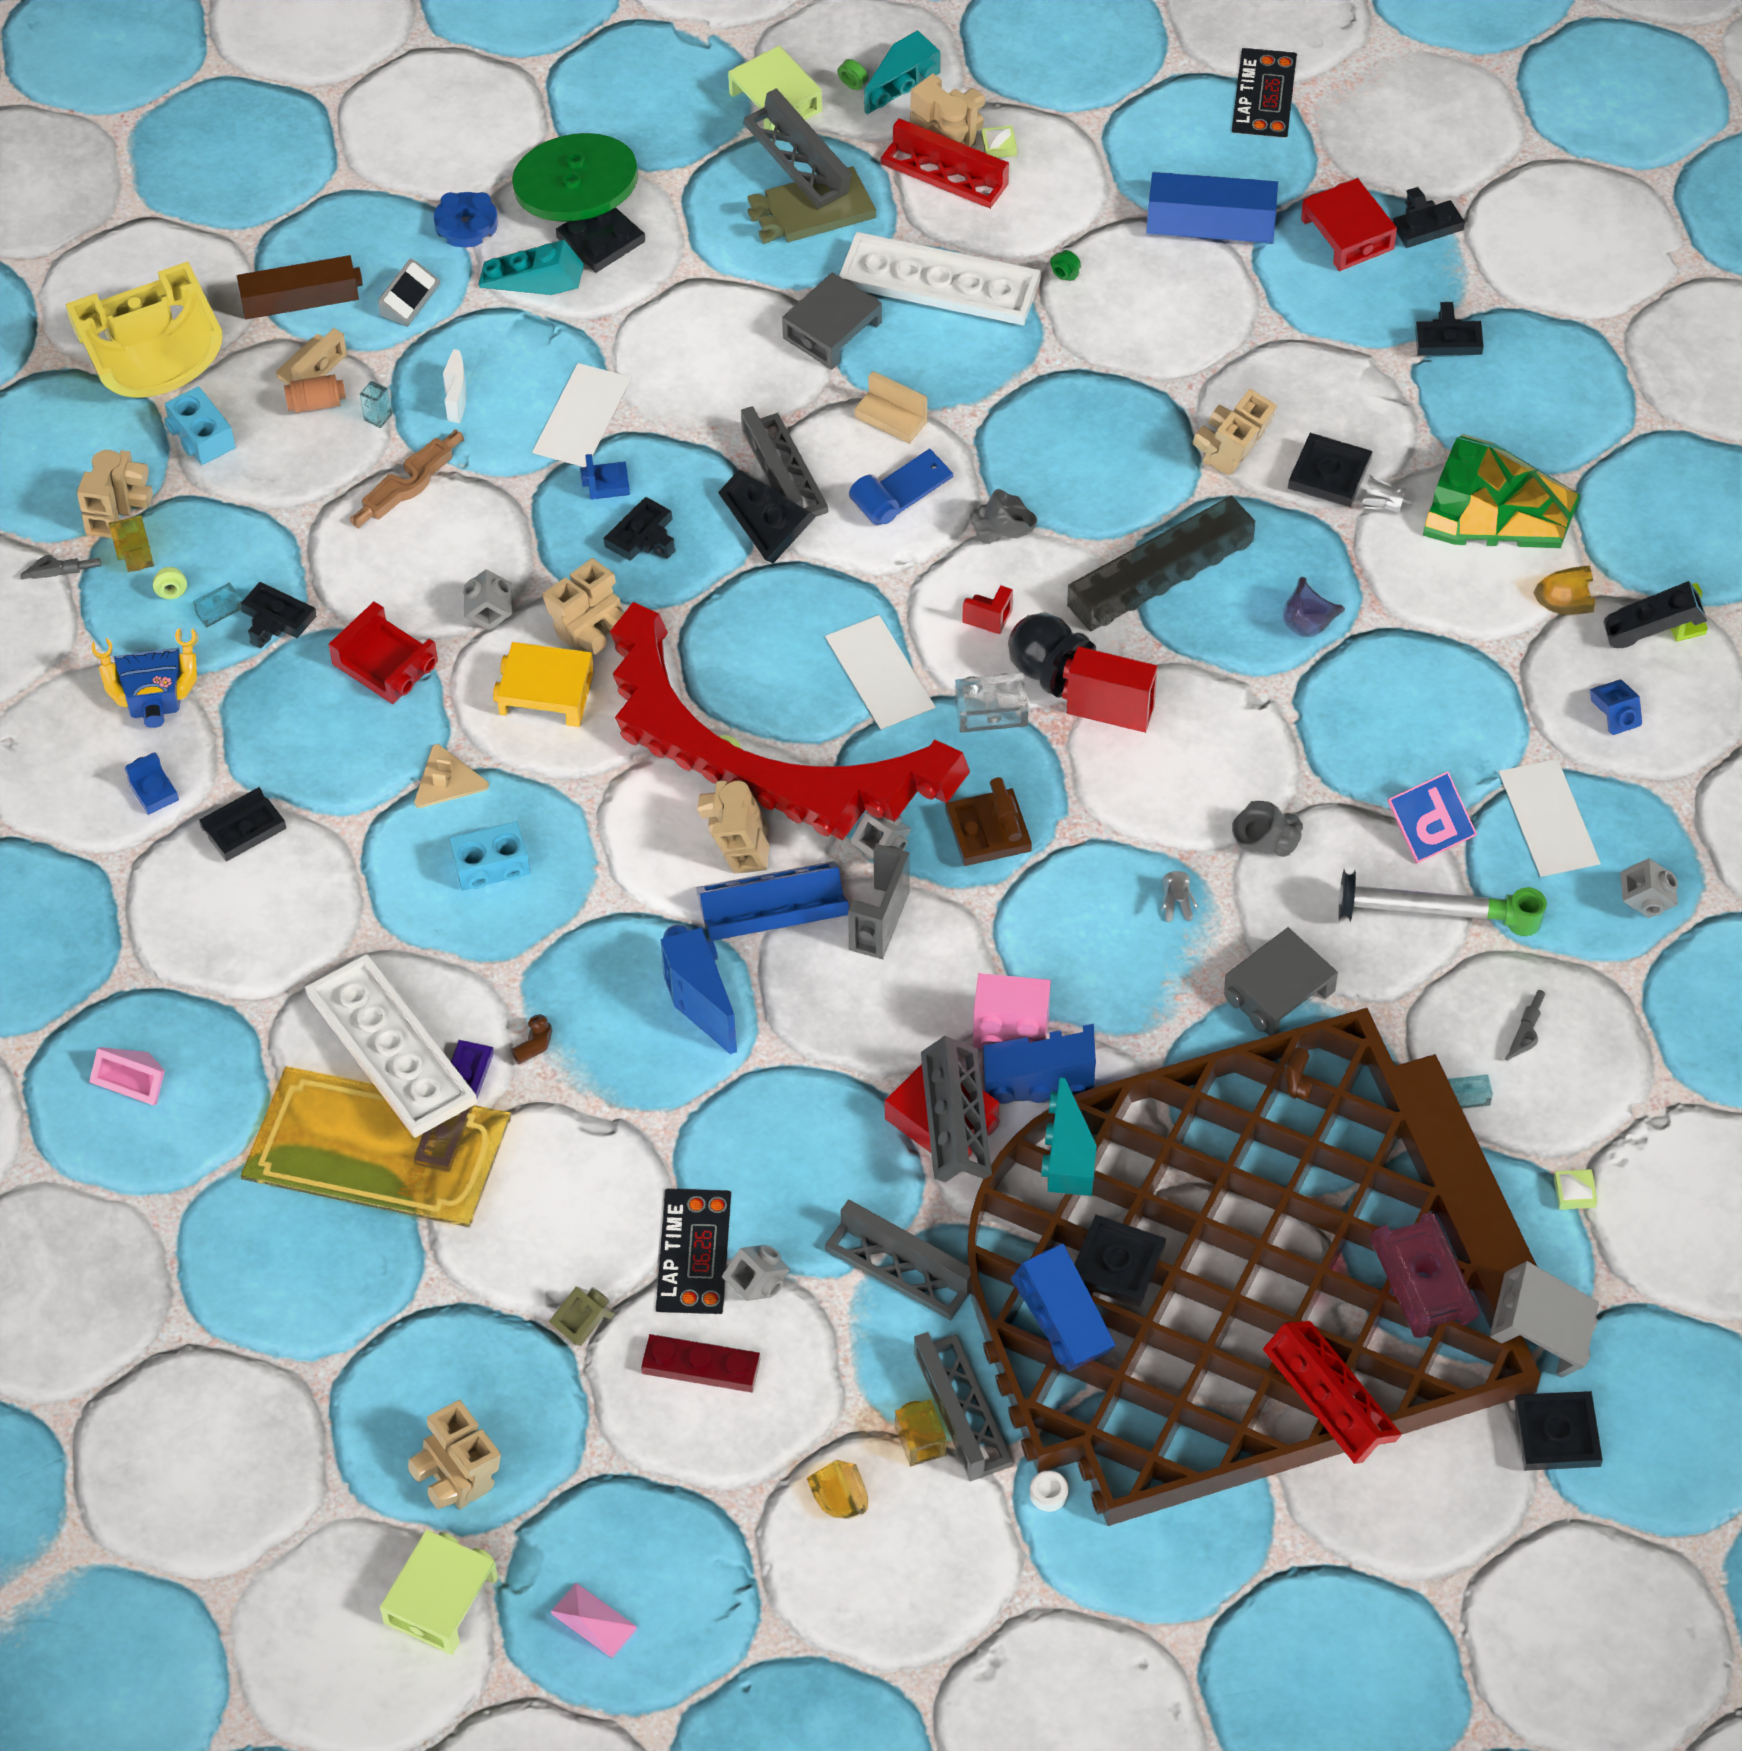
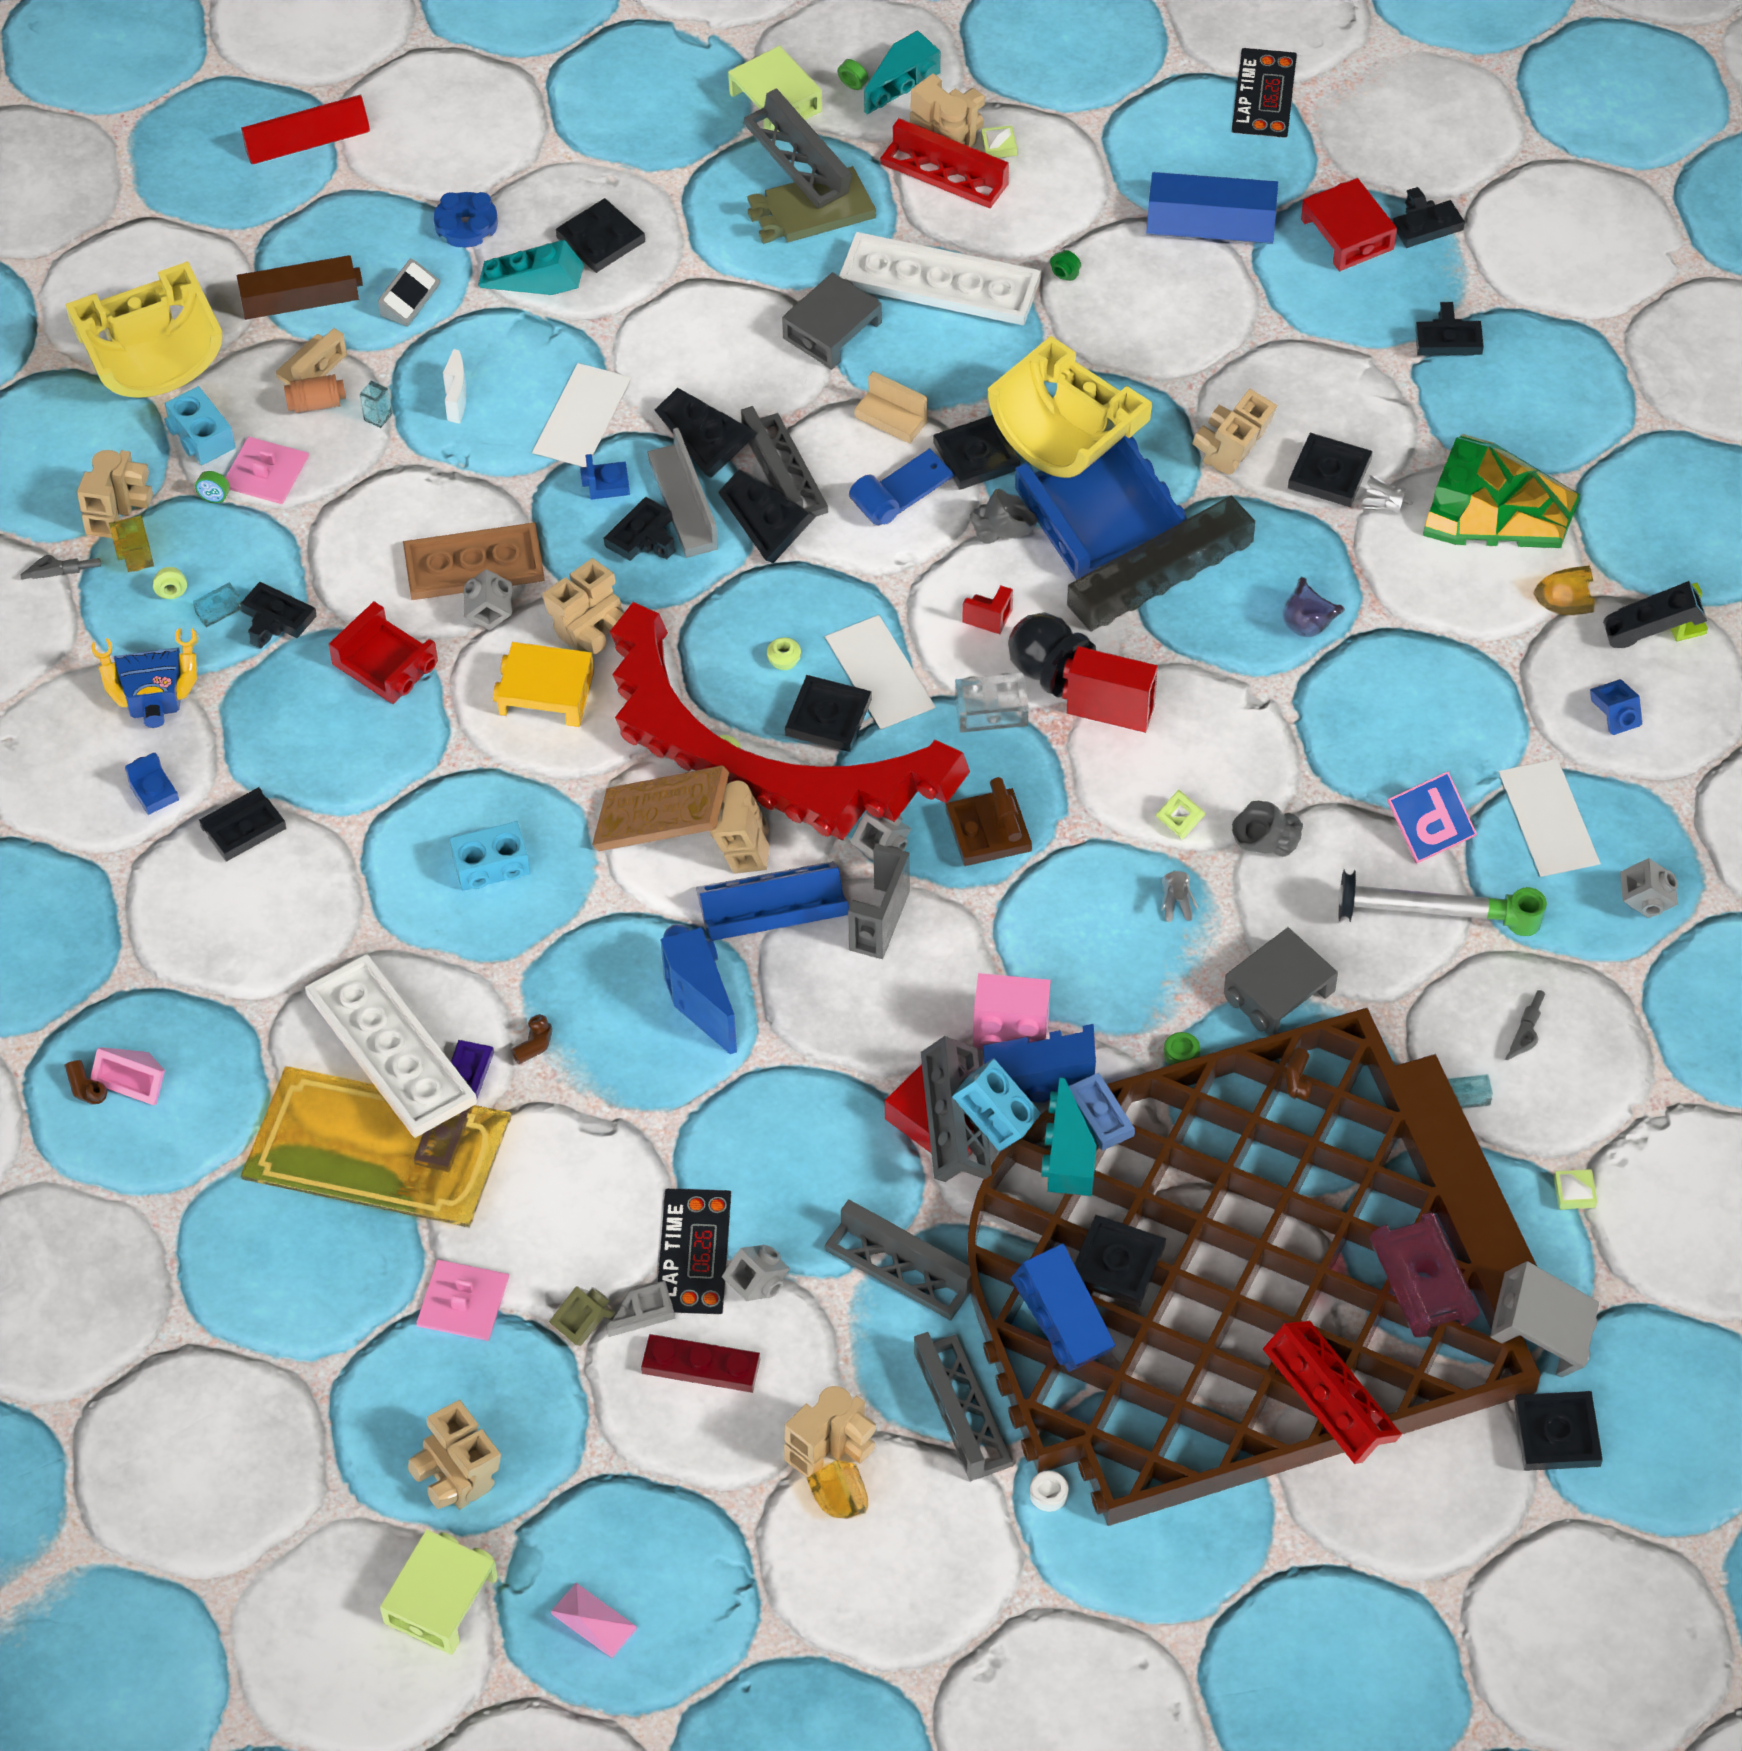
(83, 1087): none -> reddish brown arm
(212, 487): none -> tile
(265, 470): none -> bright pink piece
(305, 129): none -> red slope
(396, 489): medium nougat piece -> none
(447, 779): tan piece -> none
(448, 562): none -> medium nougat tile
(462, 1300): none -> bright pink piece
(575, 177): green plate -> none
(641, 1309): none -> light grey tile
(661, 808): none -> medium nougat tile
(684, 497): none -> light grey panel
(707, 433): none -> black wing
(780, 659): none -> yellowish green plate
(828, 713): none -> black plate
(832, 1426): none -> tan hips
(920, 1432): clear yellow brick -> none
(976, 452): none -> black plate
(996, 1105): none -> medium azure brick
(1075, 425): none -> light yellow piece
(1102, 509): none -> blue panel
(1102, 1112): none -> medium blue plate
(1180, 814): none -> yellowish green tile
(1180, 1048): none -> bright green tile

